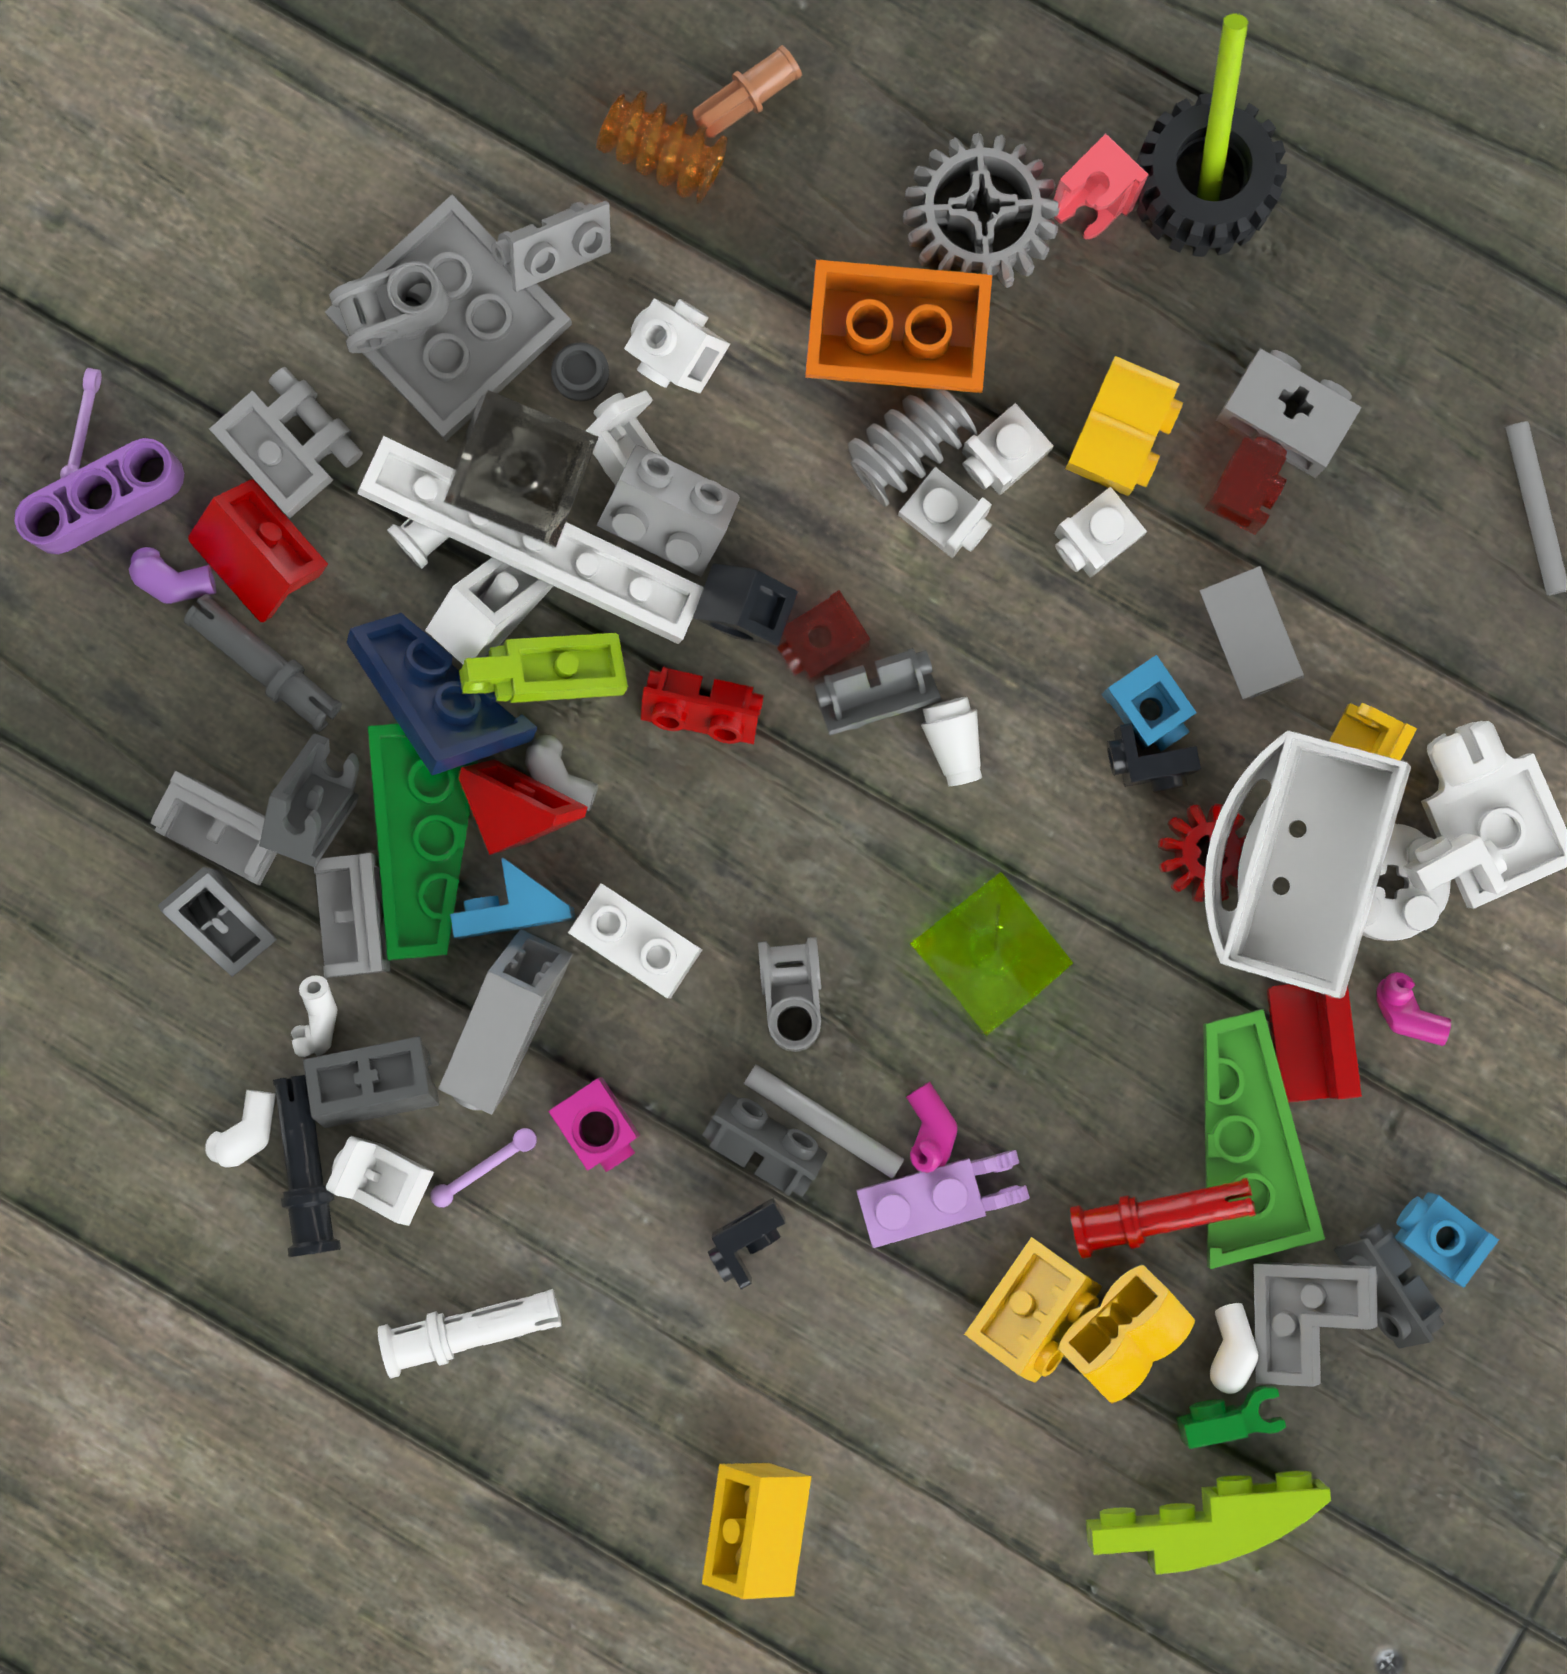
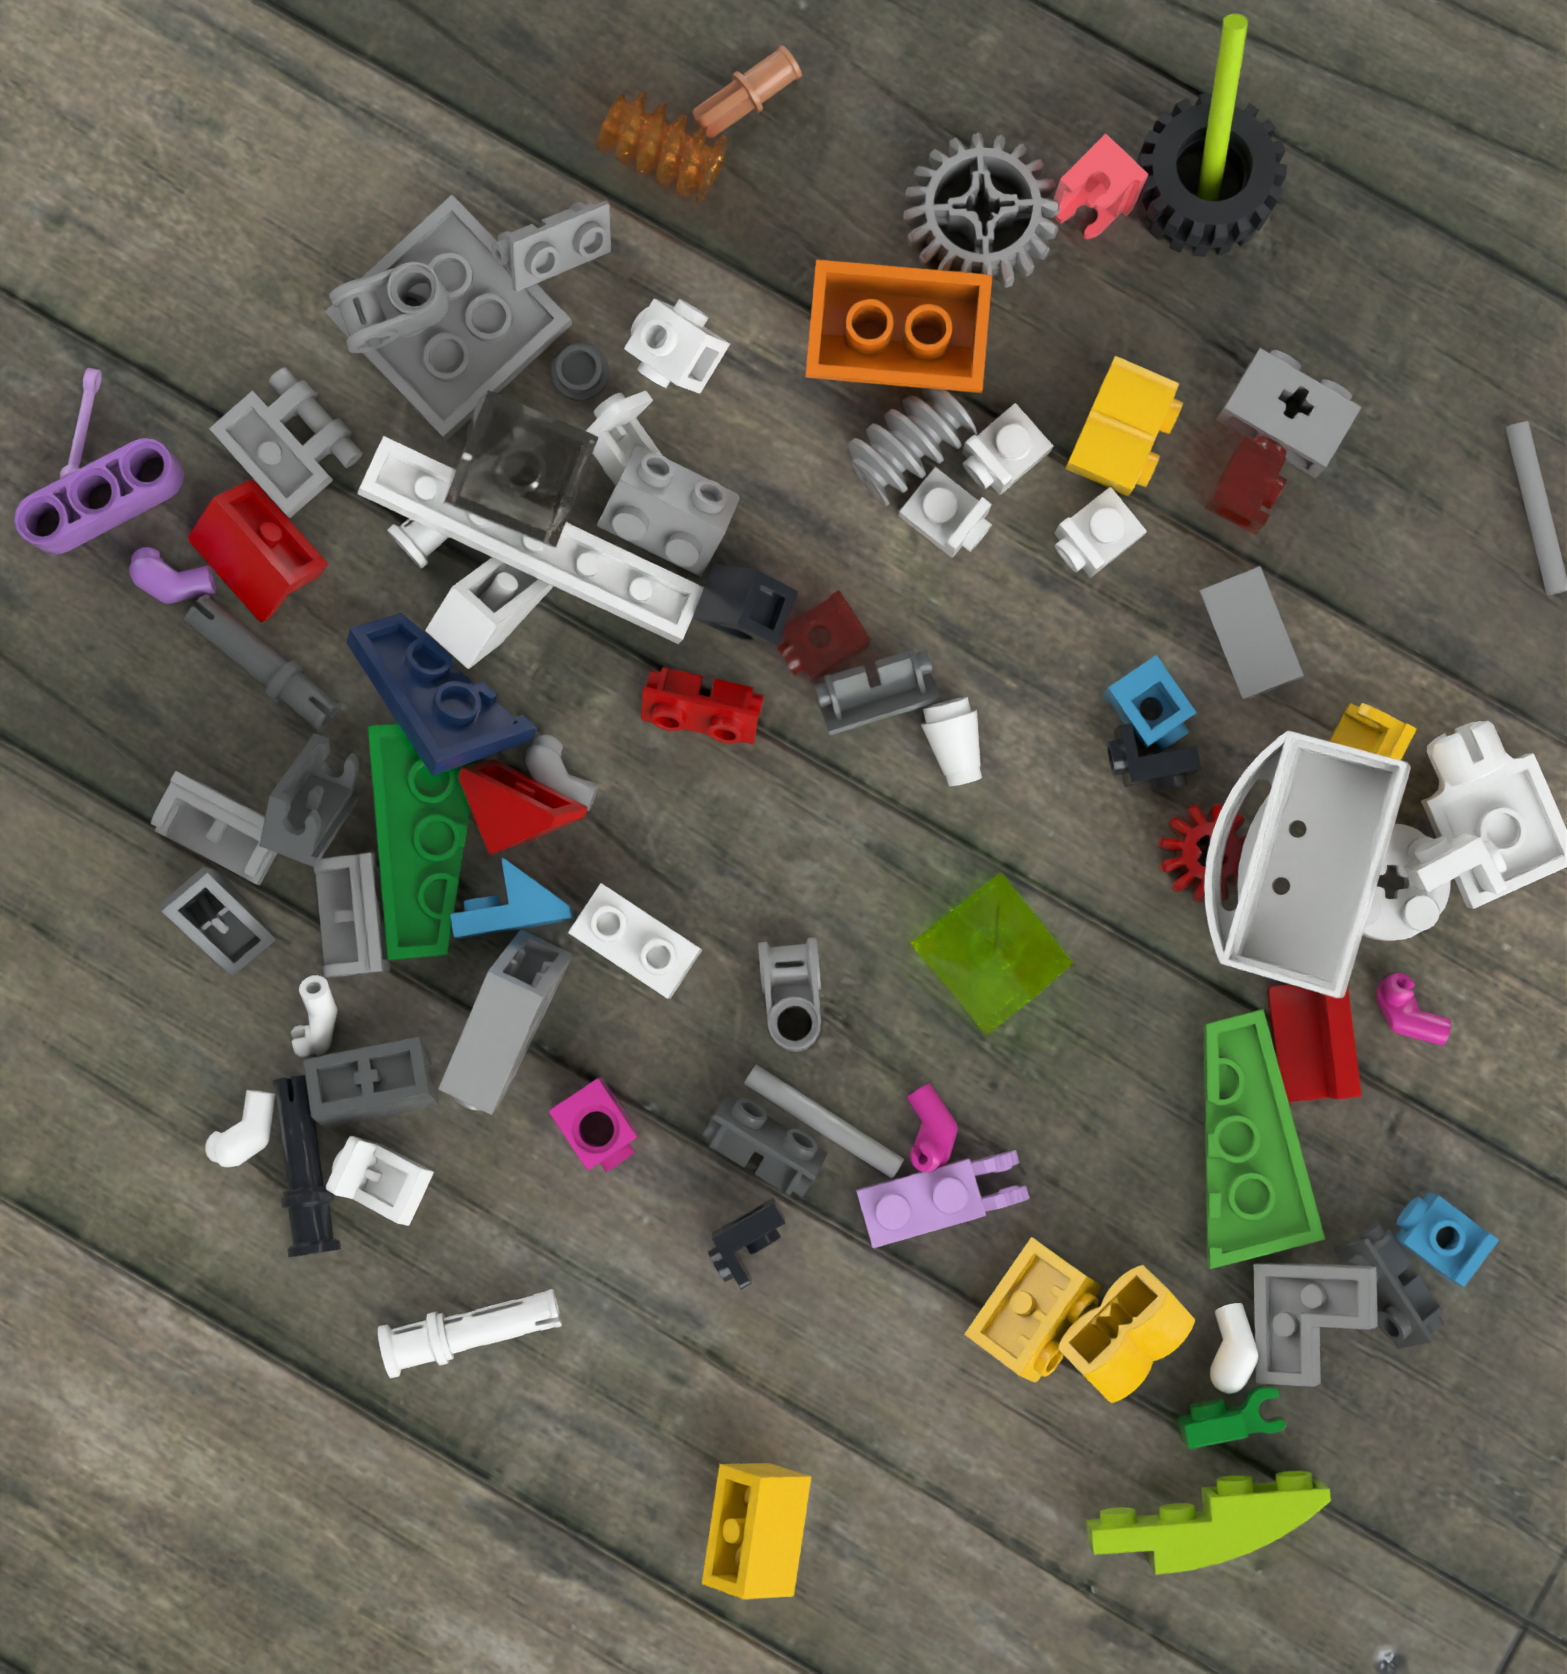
(523, 1140): lavender hinge -> none
(548, 669): lime hinge -> none
(1133, 1221): red pin -> none

